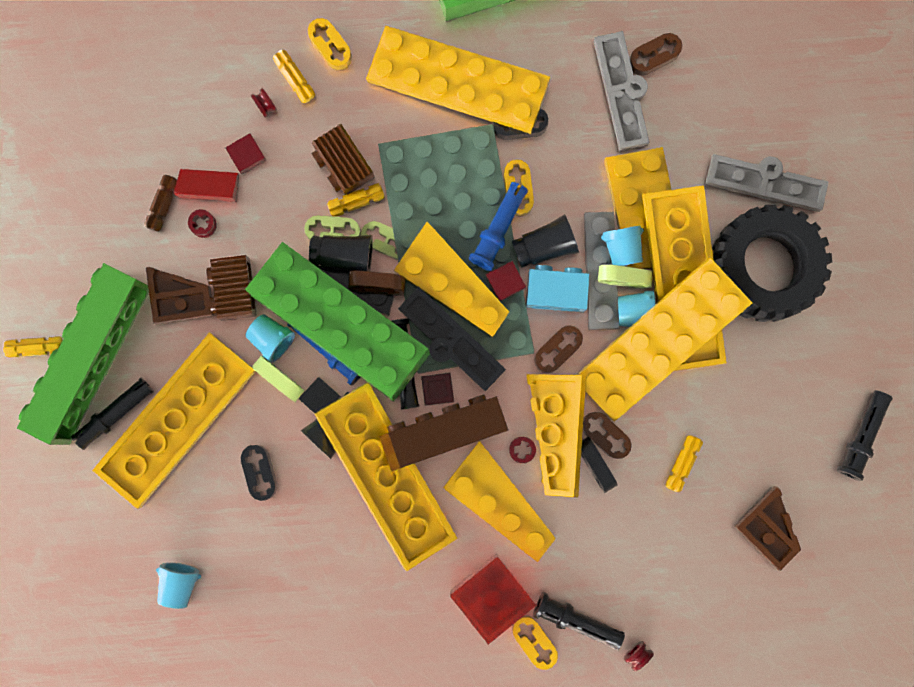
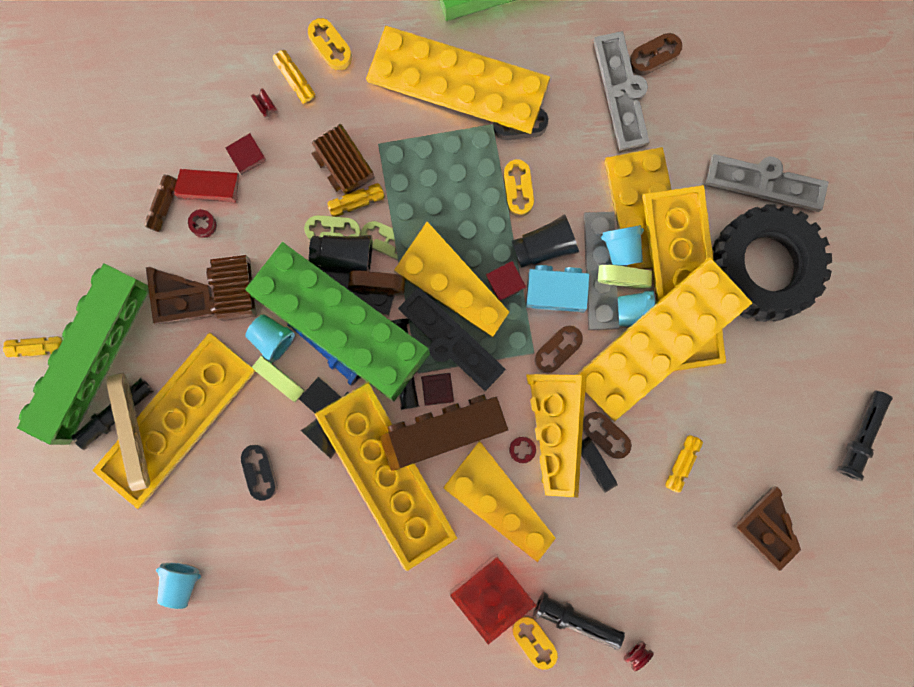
(128, 432): none -> tan beam
(493, 239): blue pin -> none

